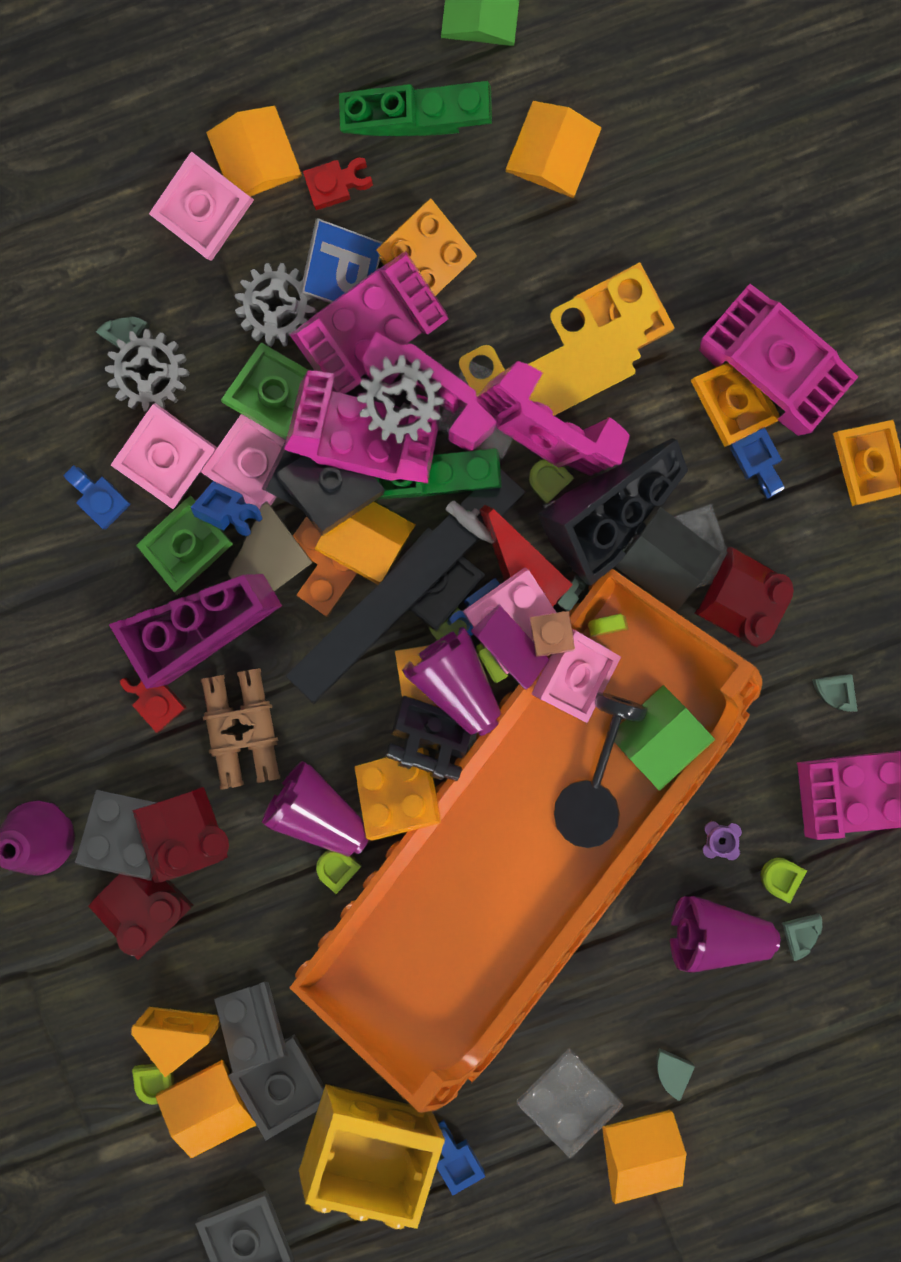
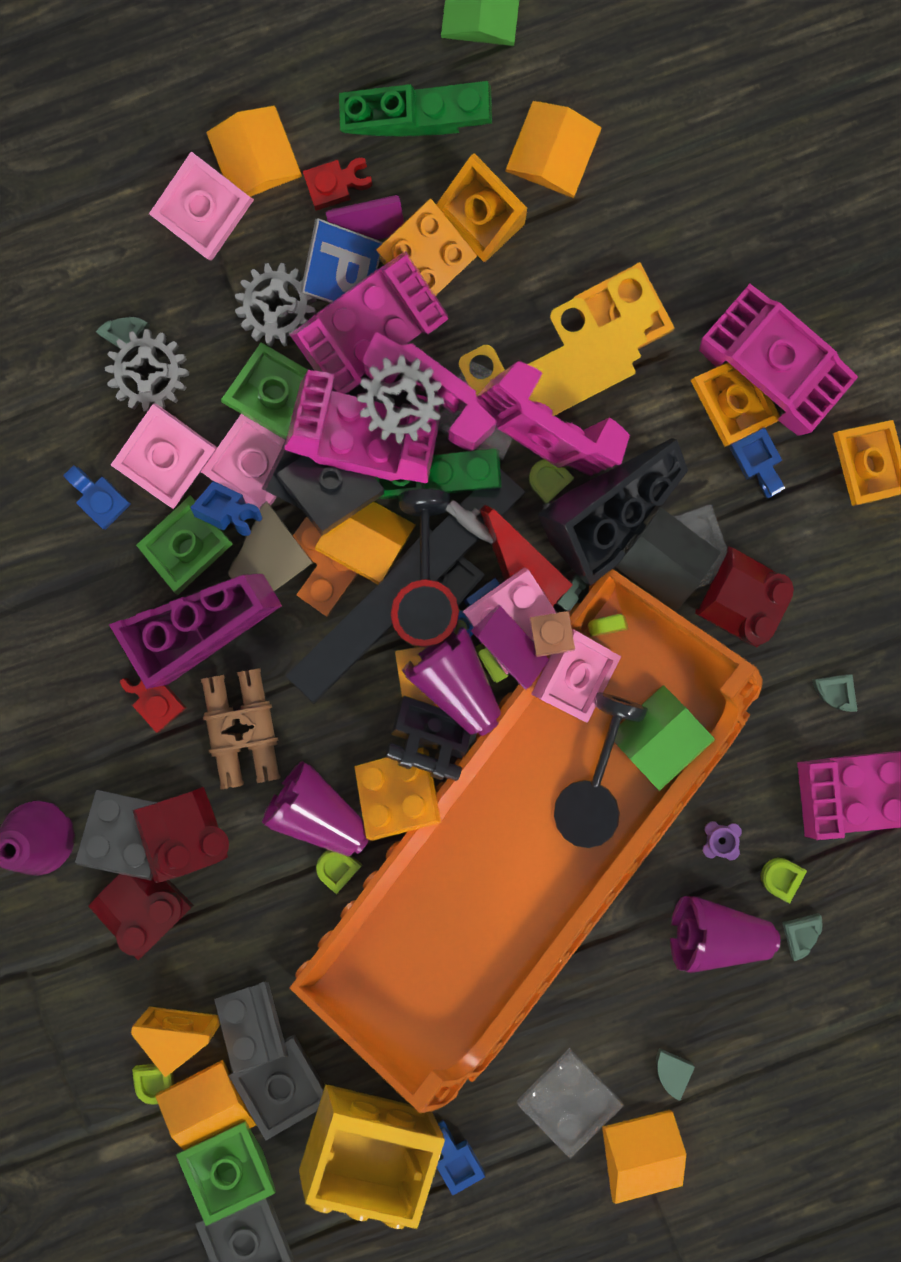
(226, 1173): none -> bright green slope
(371, 218): none -> magenta slope
(424, 609): none -> black piece
(482, 208): none -> light orange slope

